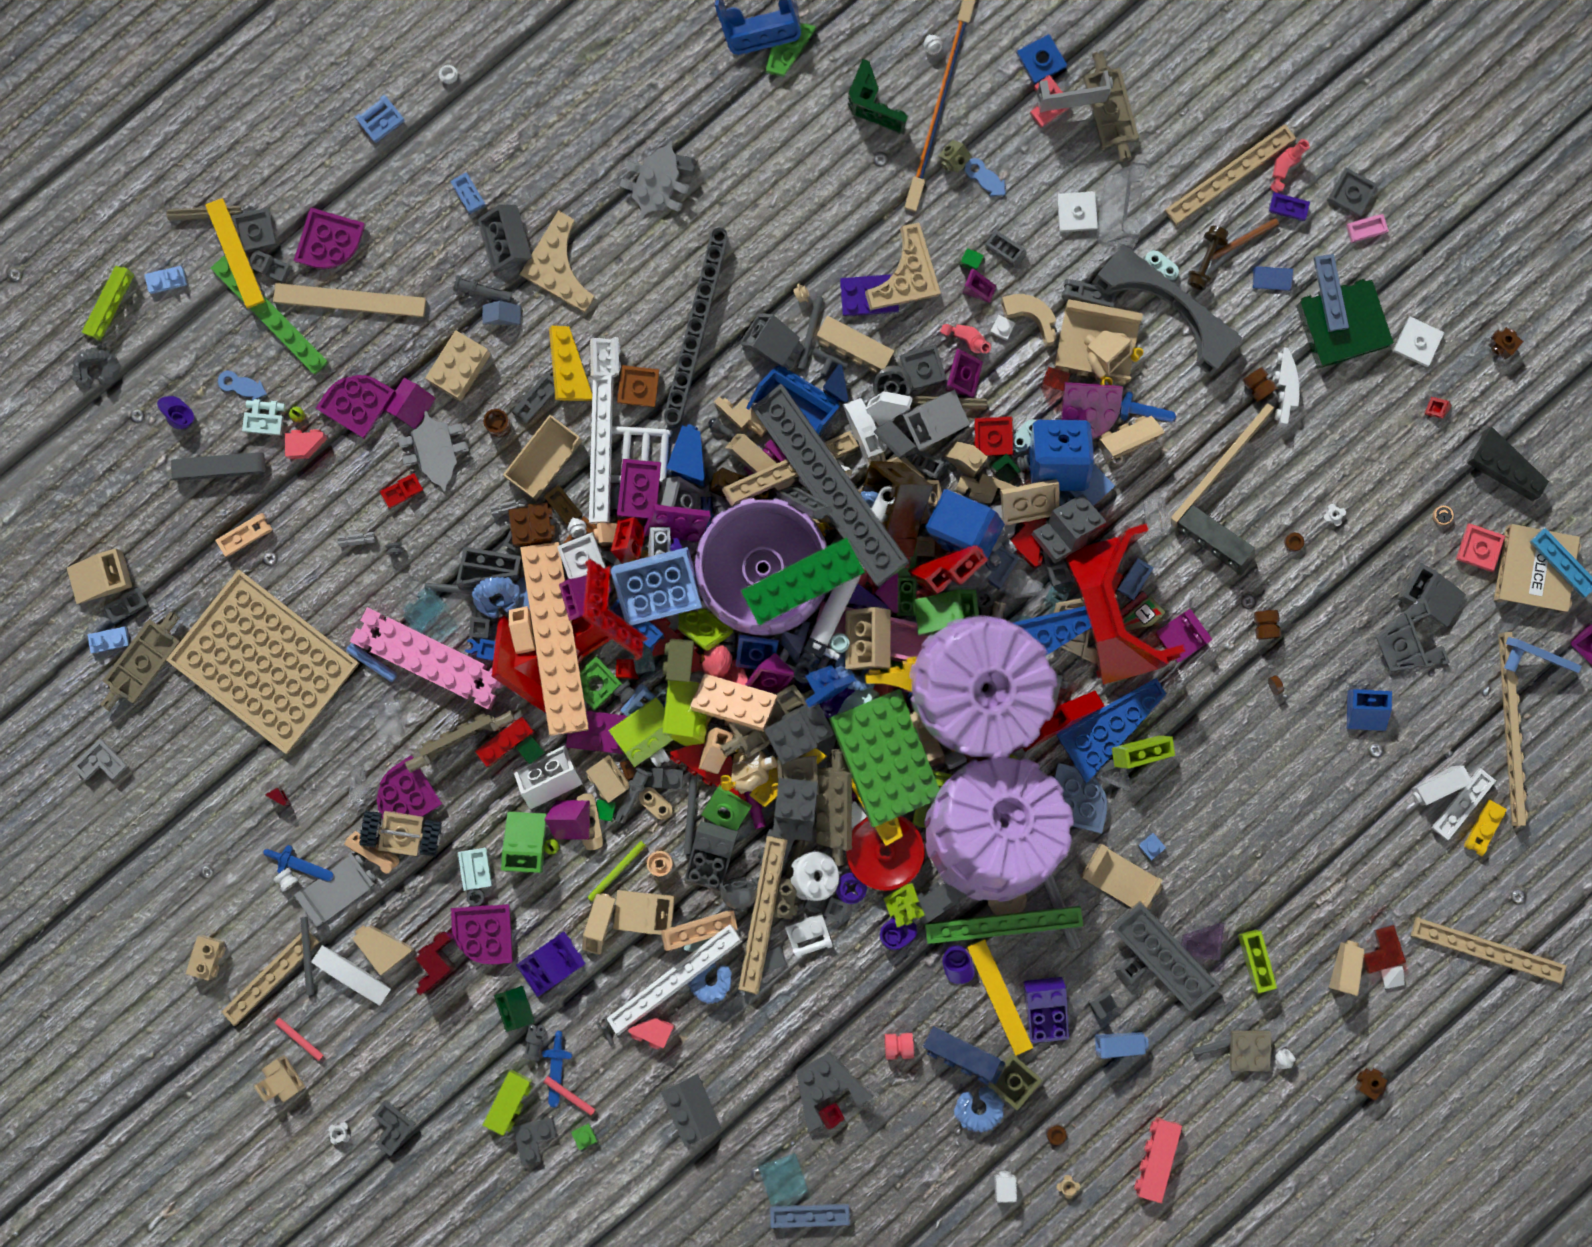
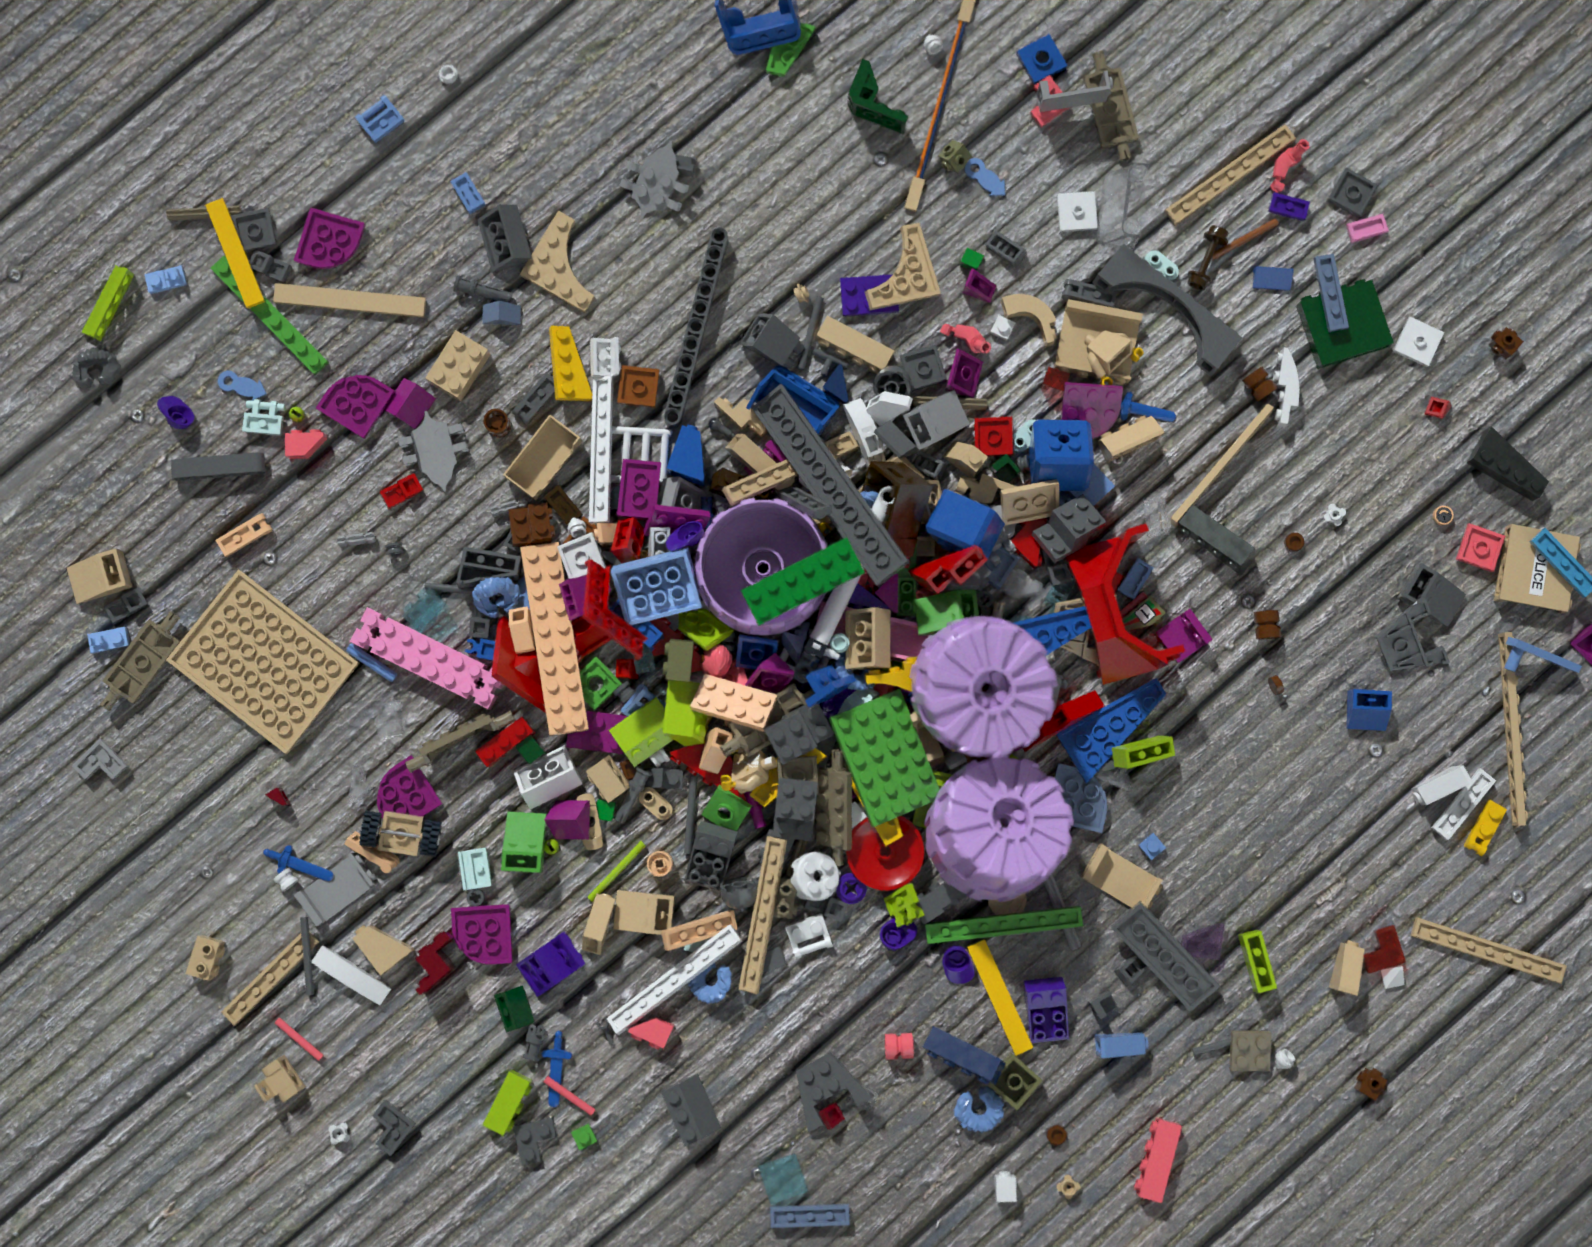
(686, 535): none -> dark purple cap

